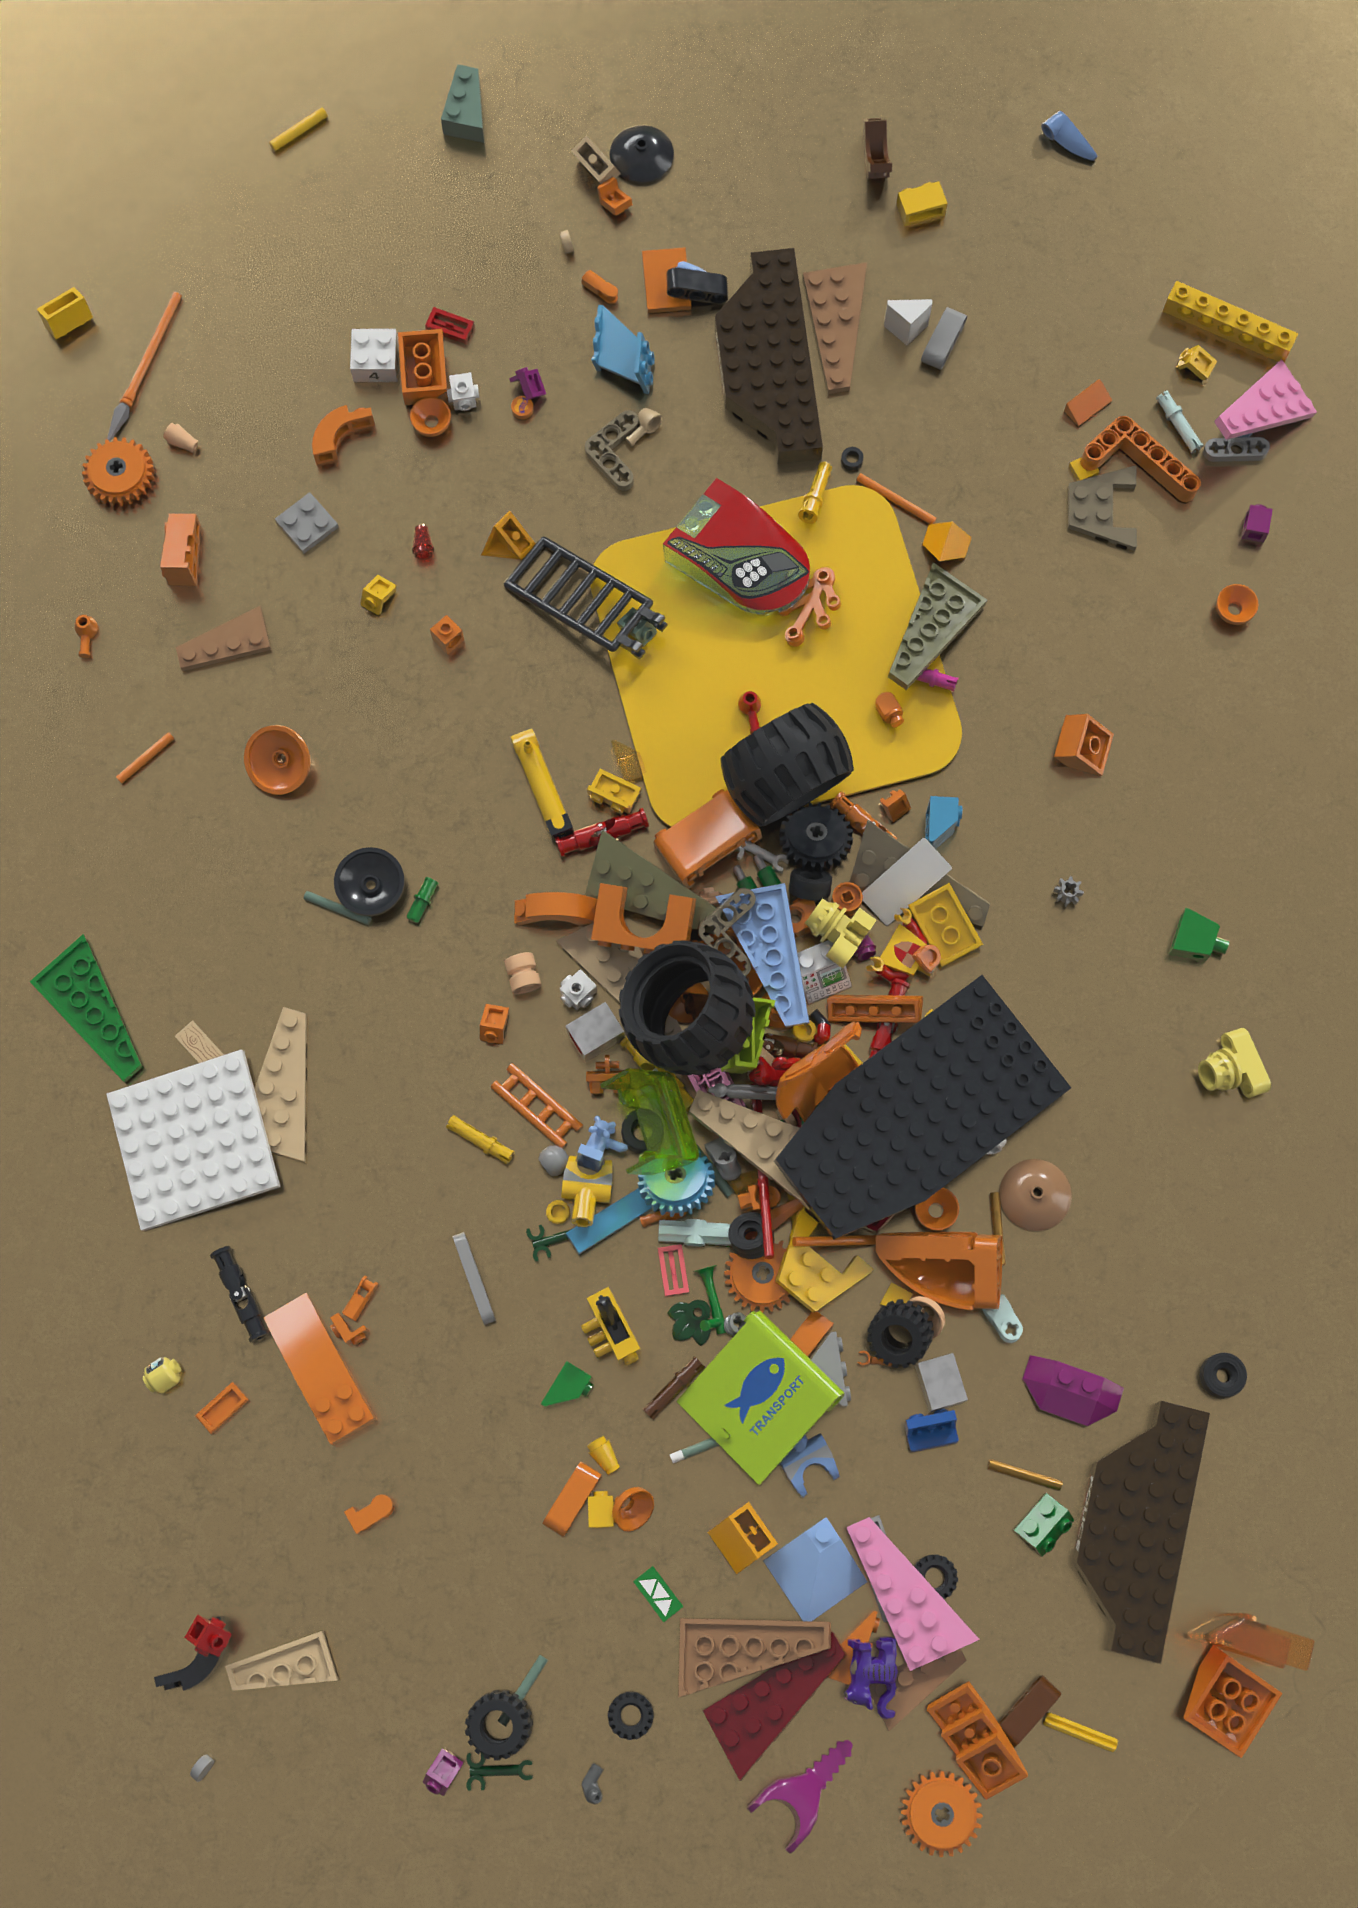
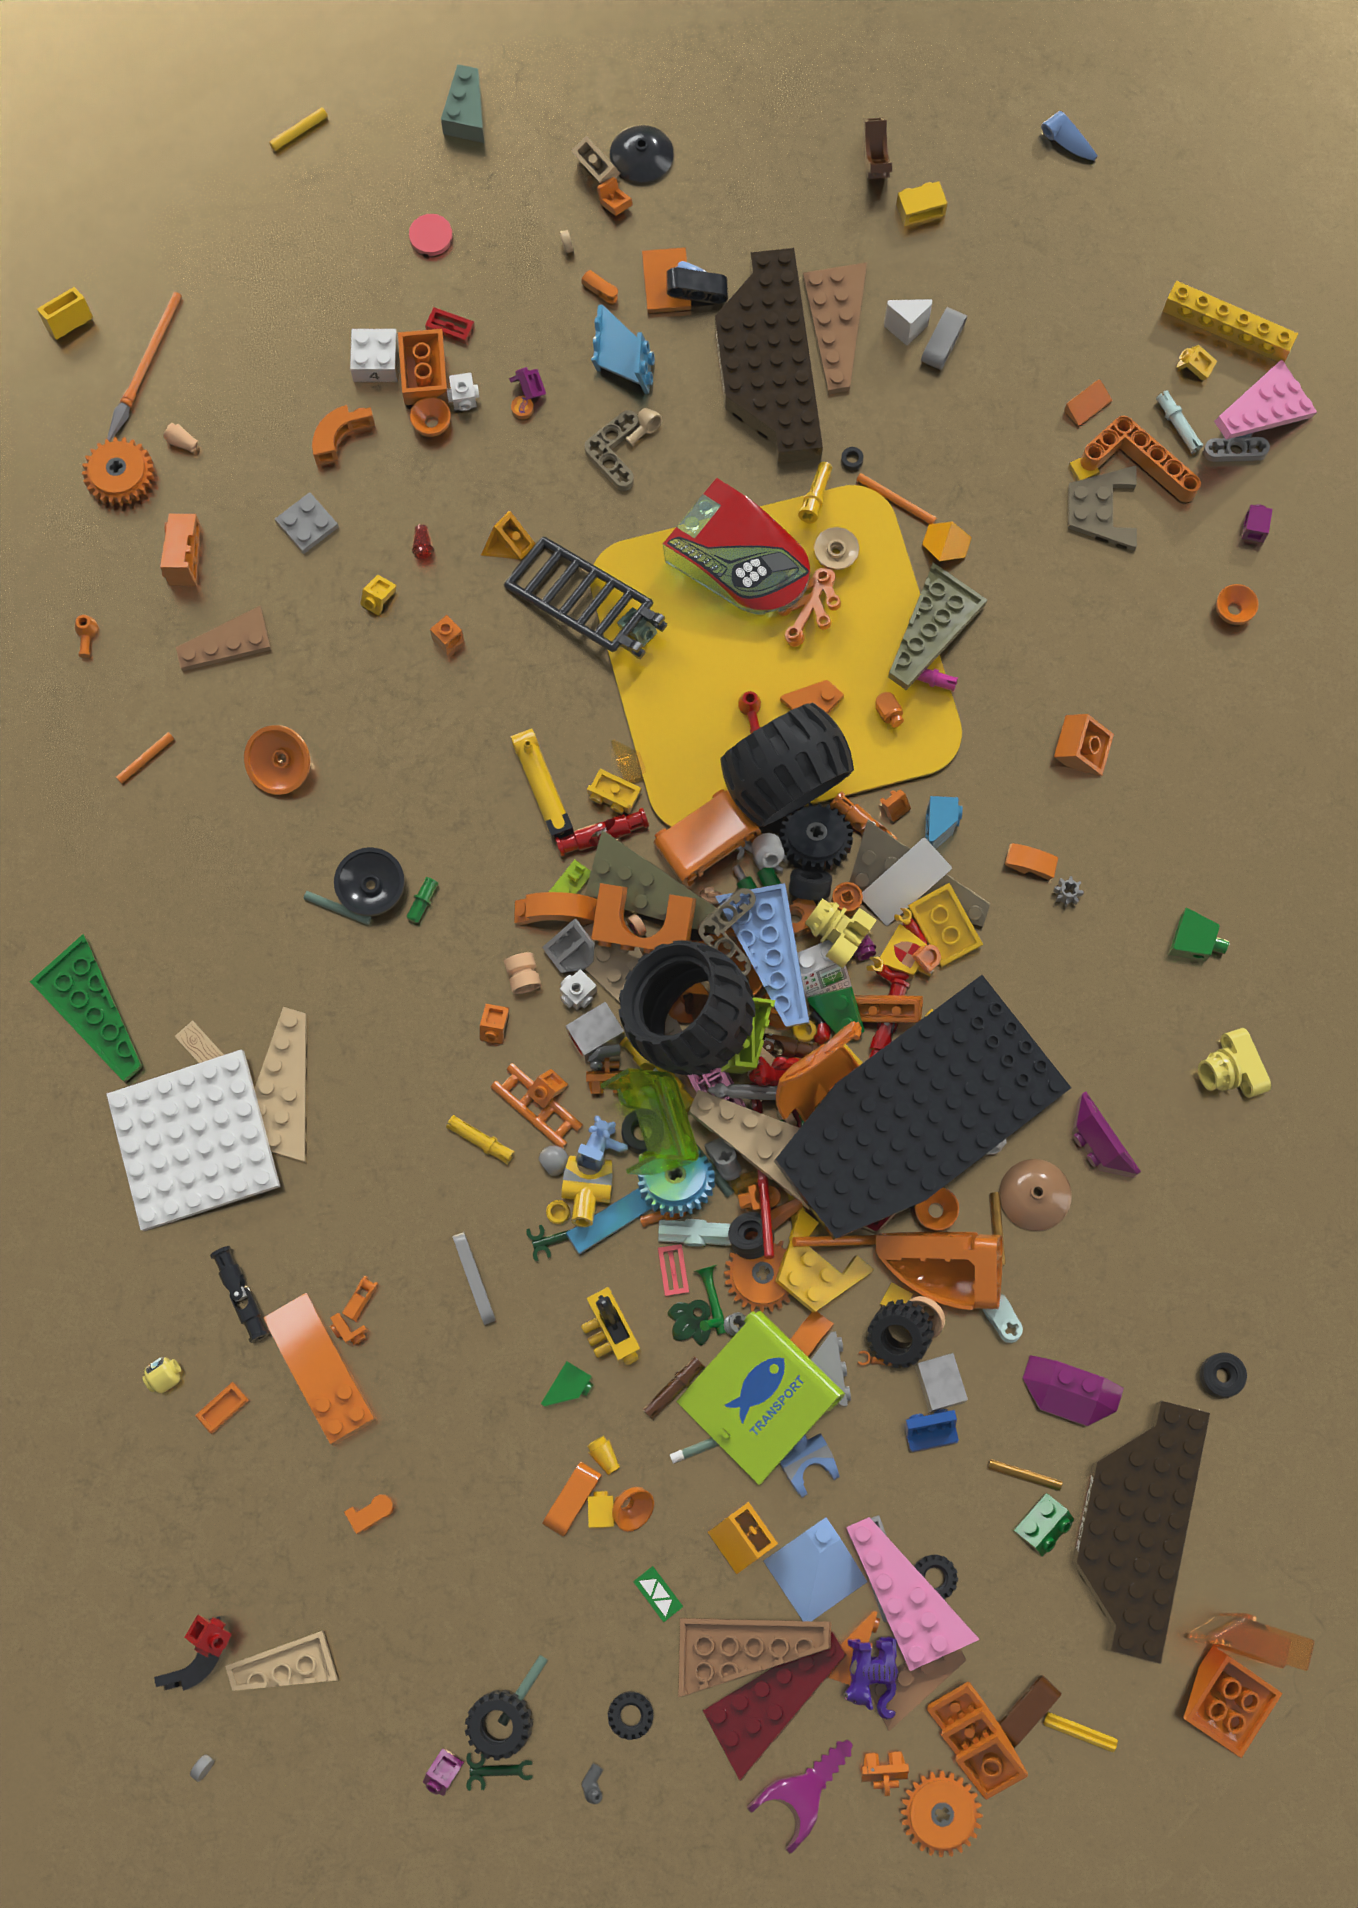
(430, 234): none -> coral tile
(546, 1087): none -> orange bracket
(571, 948): none -> light grey slope
(573, 879): none -> lime plate
(596, 1058): none -> dark grey arm
(636, 925): none -> light nougat tile
(767, 850): none -> white head
(822, 694): none -> orange wing
(837, 1008): none -> green wing
(838, 539): none -> tan dish
(884, 1776): none -> orange hips
(1031, 859): none -> orange slope
(1100, 1140): none -> magenta wedge

